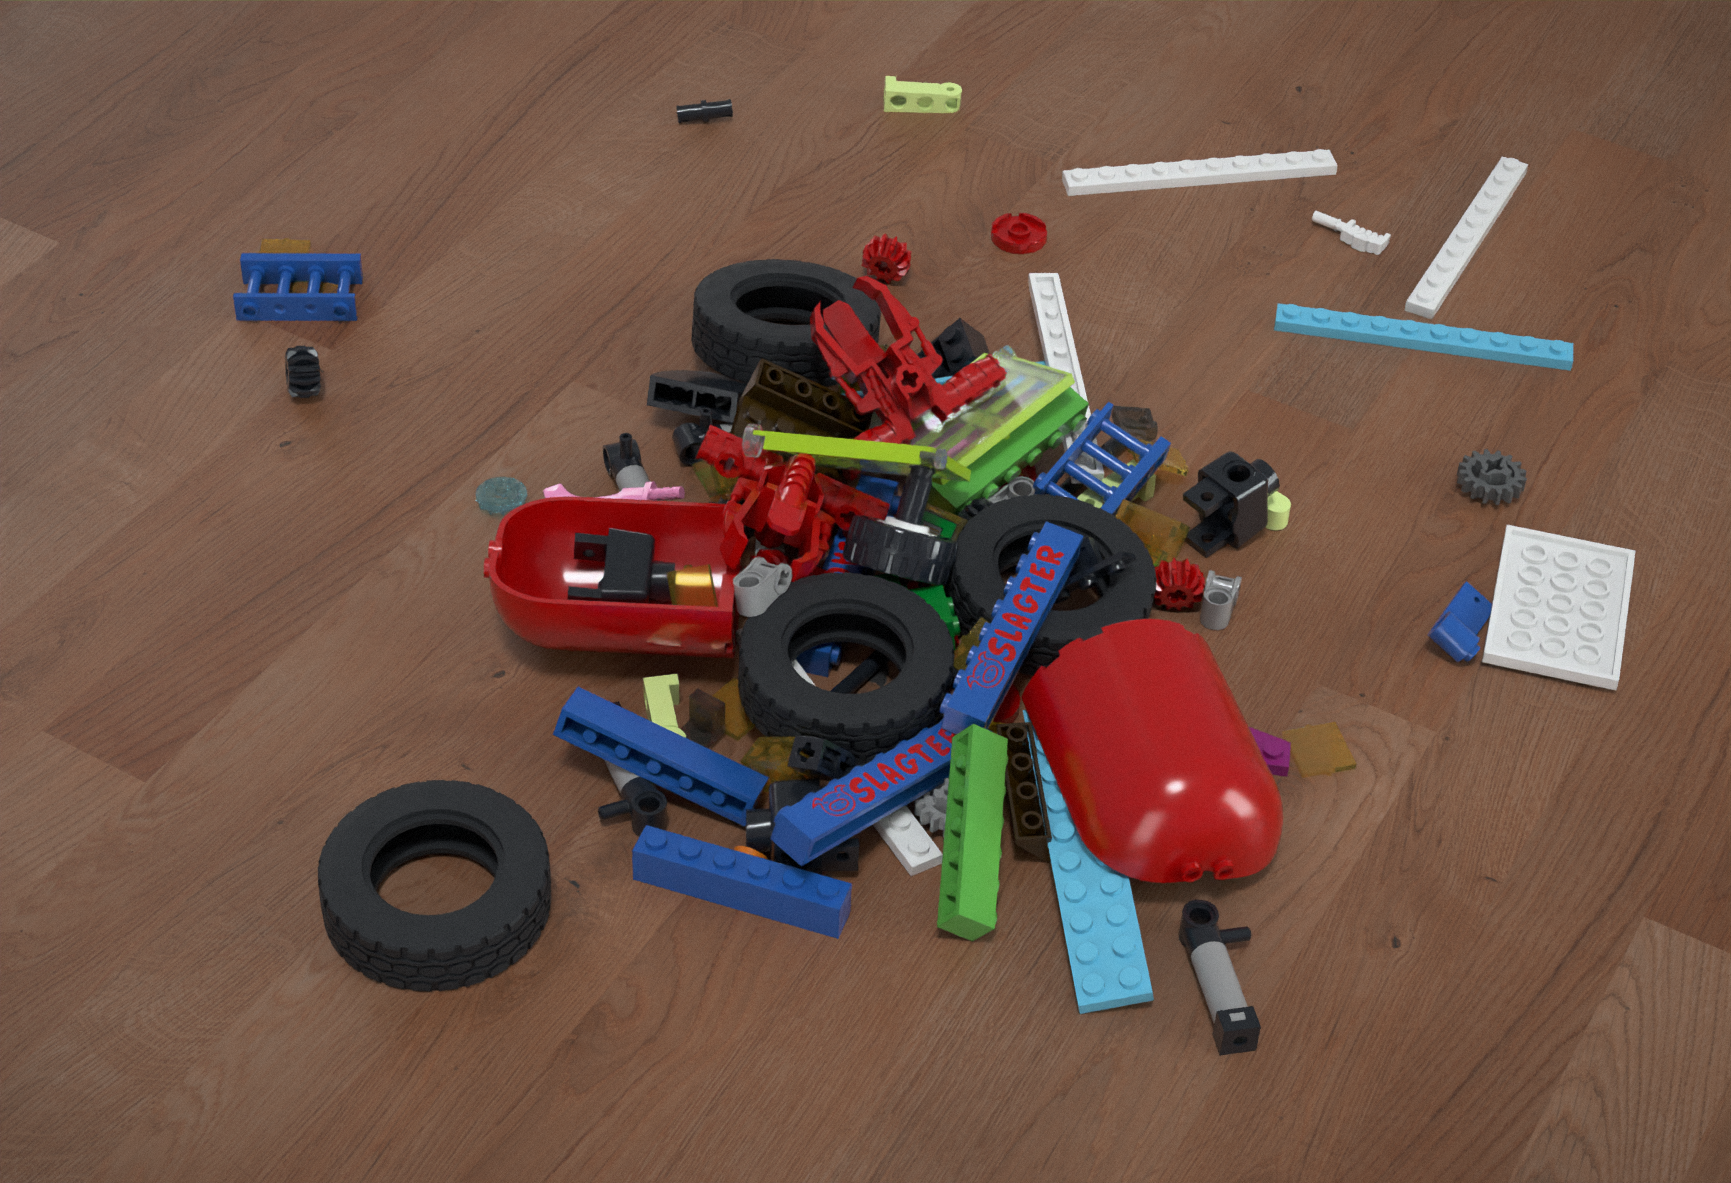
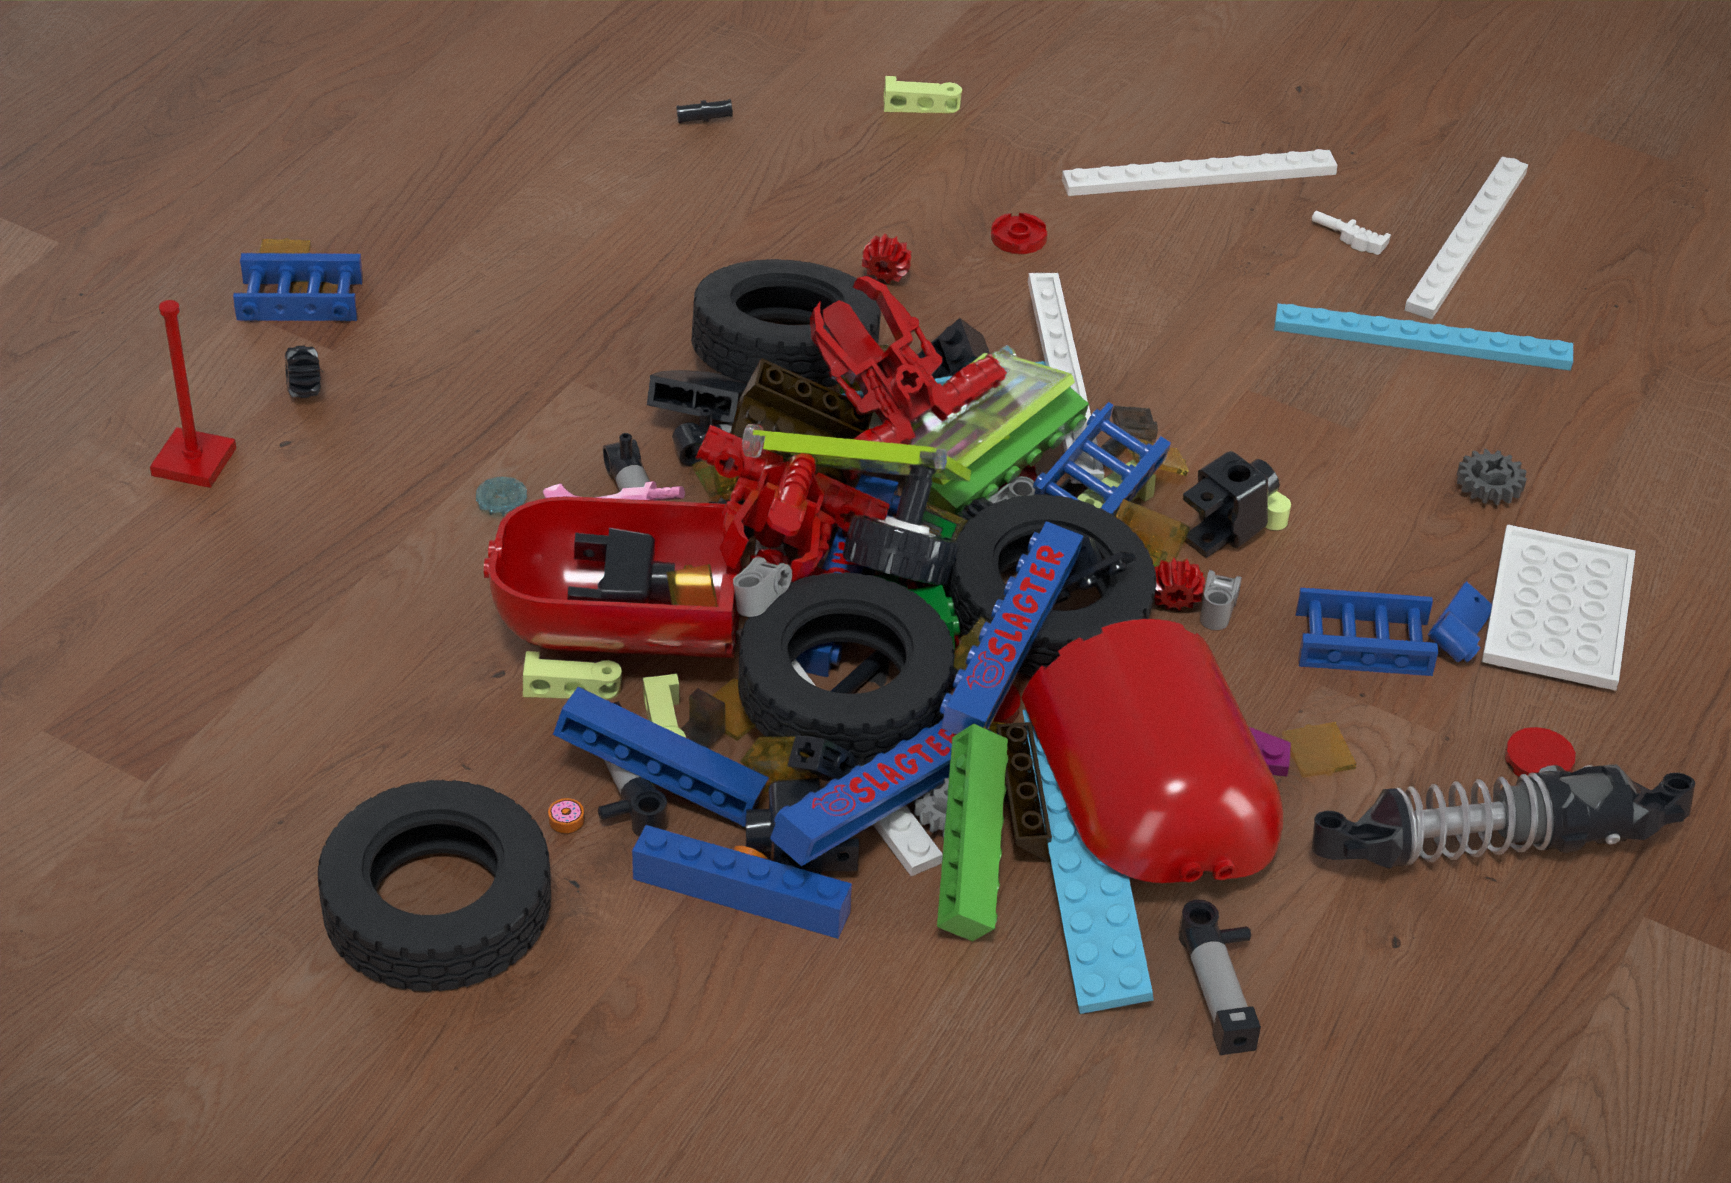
(188, 454): none -> red tile
(560, 678): none -> yellowish green leg
(566, 815): none -> tile
(1360, 653): none -> blue fence
(1538, 748): none -> red tile
(1542, 809): none -> piece

